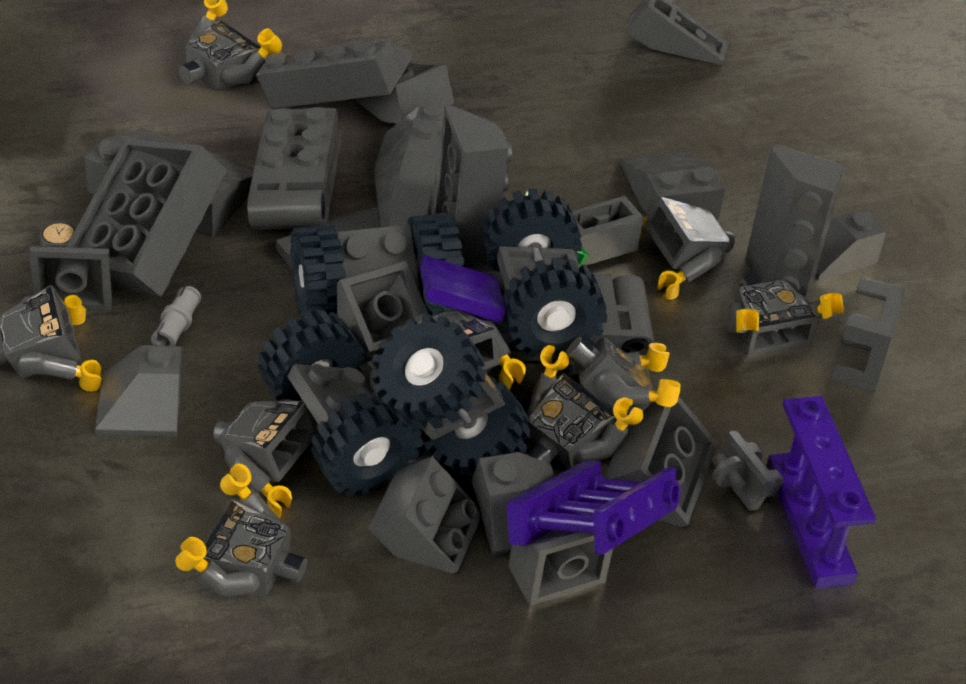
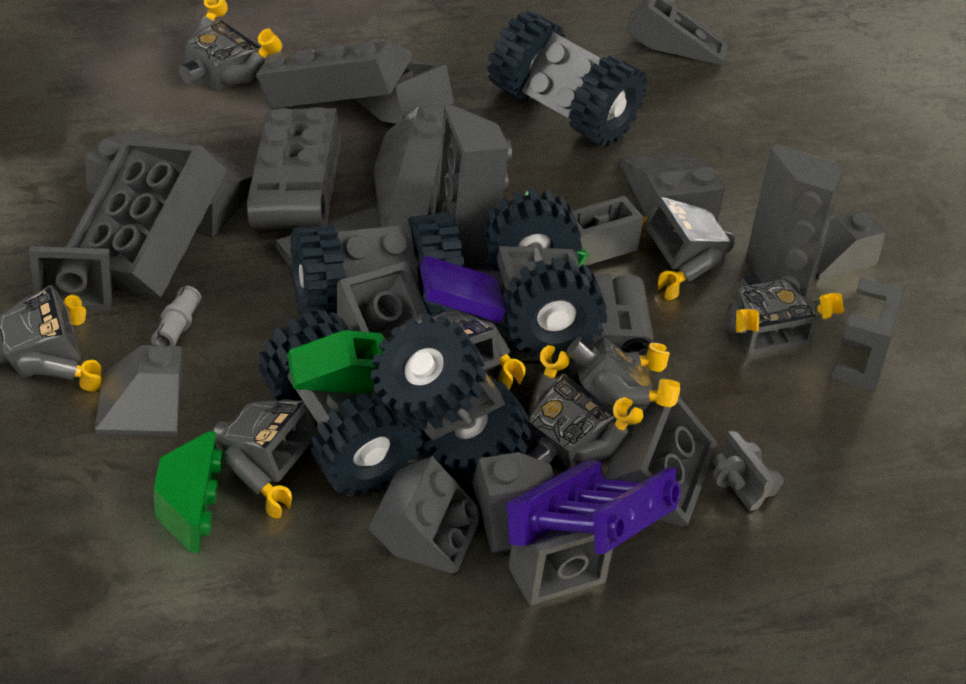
(56, 234): tile -> none
(186, 488): none -> green slope
(245, 547): torso -> none
(336, 363): none -> green slope
(543, 65): none -> black plate
(820, 492): dark purple fence -> none

